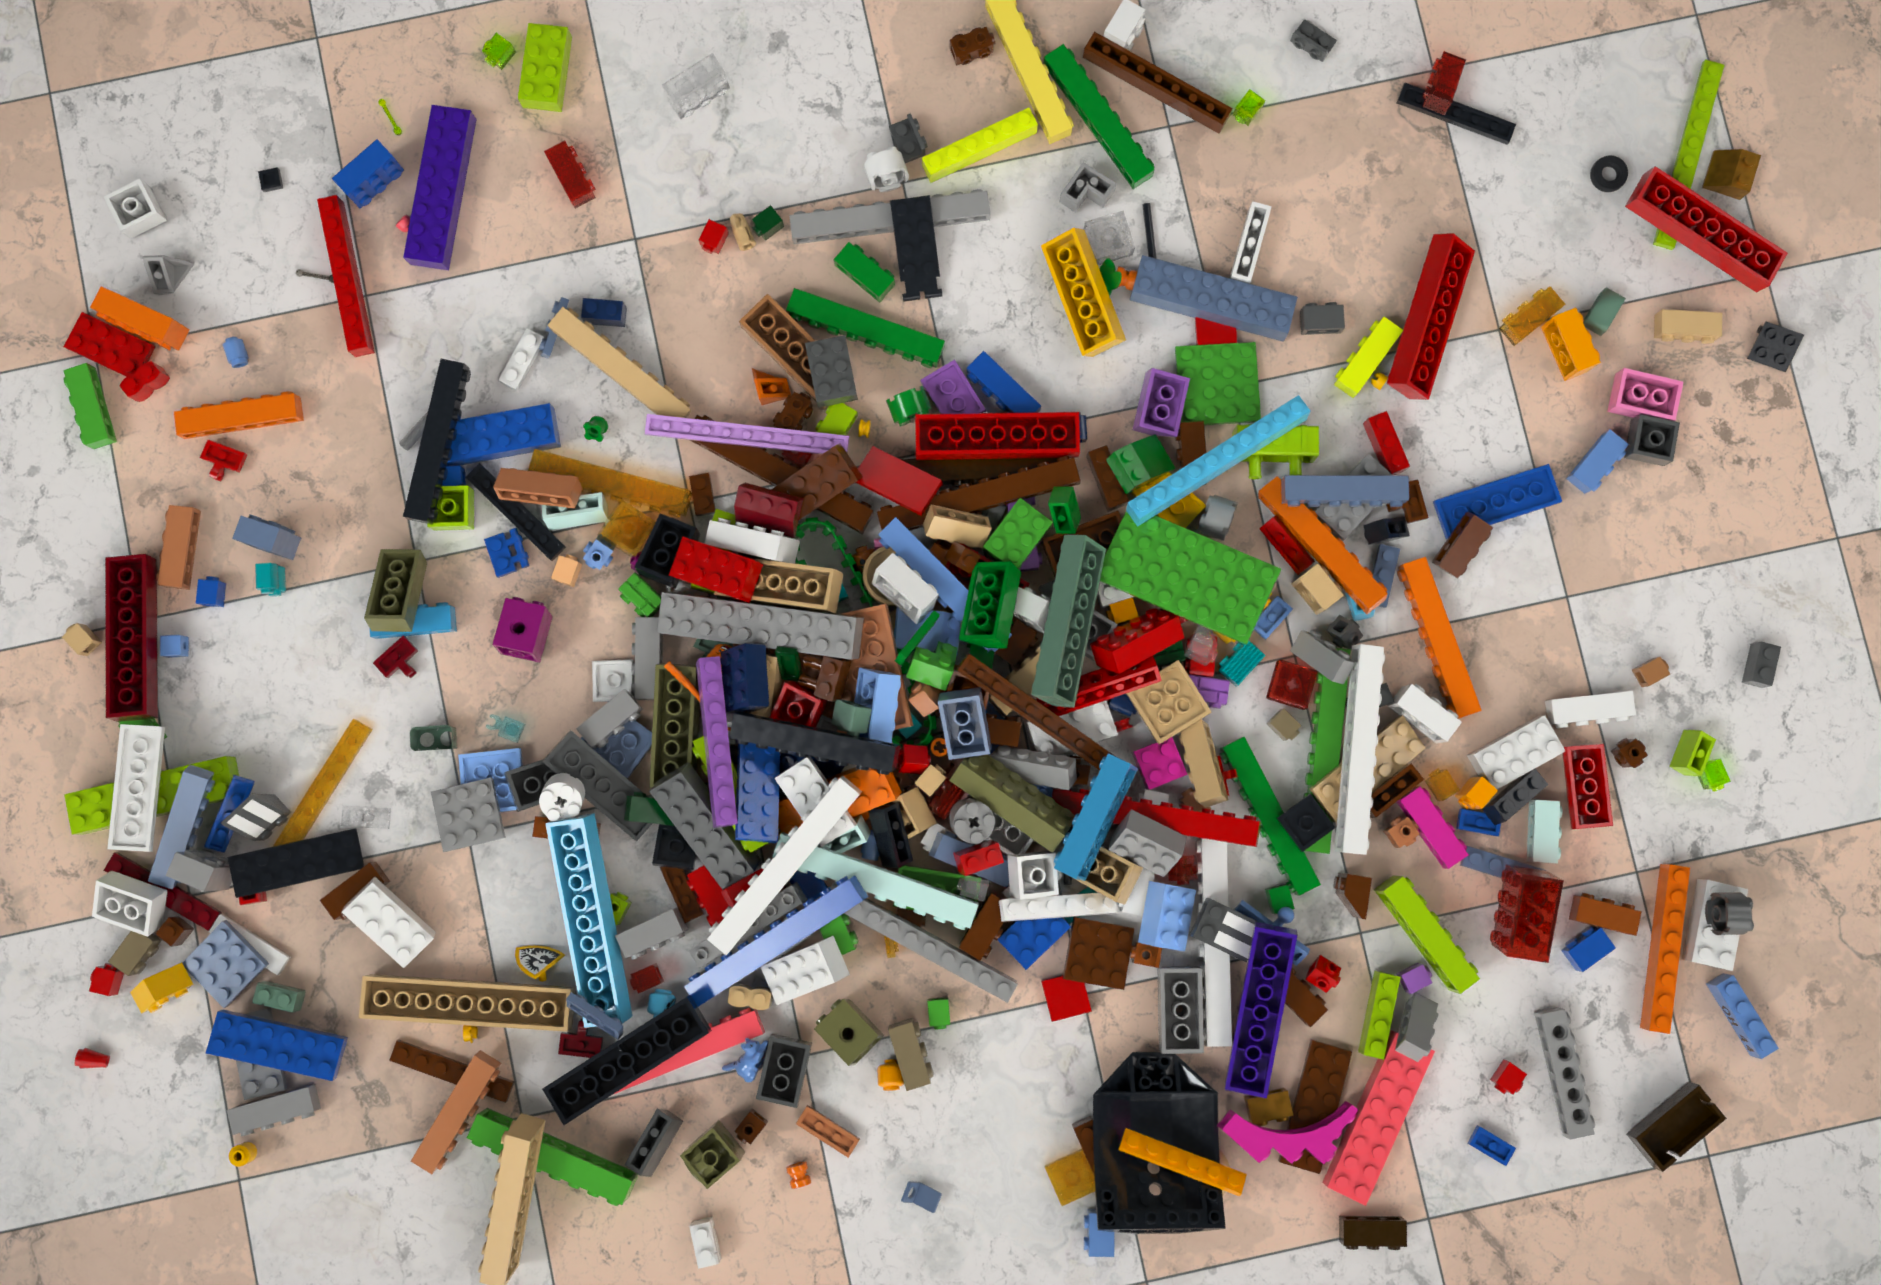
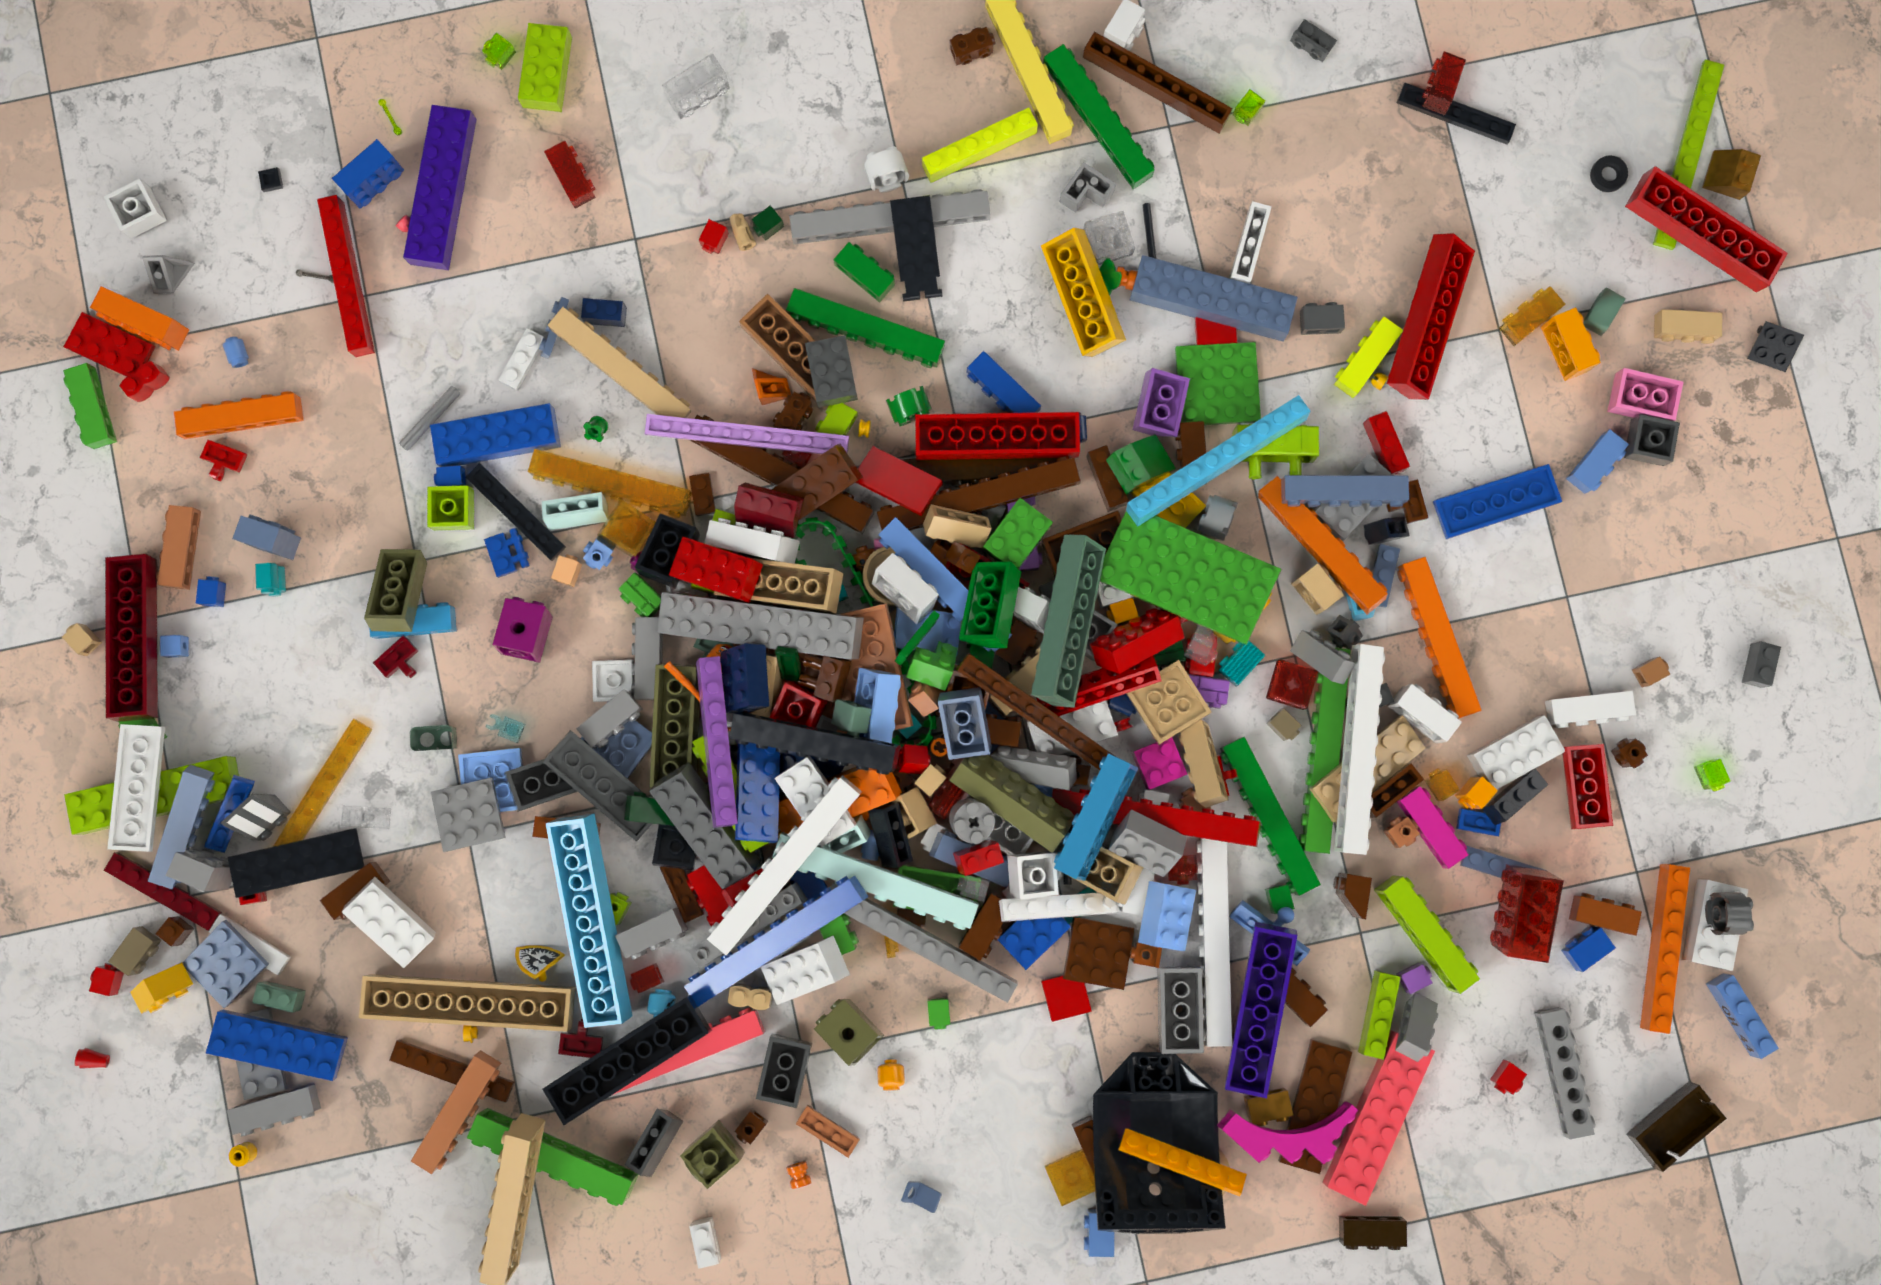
(129, 903): white brick -> none
(437, 441): black brick -> none
(538, 487): nougat brick -> none
(571, 799): white brick -> none
(595, 1015): sand blue plate -> none
(750, 1061): medium blue animal -> none
(908, 138): dark grey bracket -> none
(910, 1054): dark tan brick -> none
(952, 391): medium lavender plate -> none
(1064, 510): green brick -> none
(1224, 929): dark grey slope -> none
(1272, 617): medium blue plate -> none
(1287, 544): red plate -> none
(1305, 823): black plate -> none
(1323, 974): red brick -> none
(1462, 545): reddish brown brick -> none
(1491, 1145): blue plate -> none
(1544, 831): light aqua brick -> none
(1692, 753): lime brick -> none

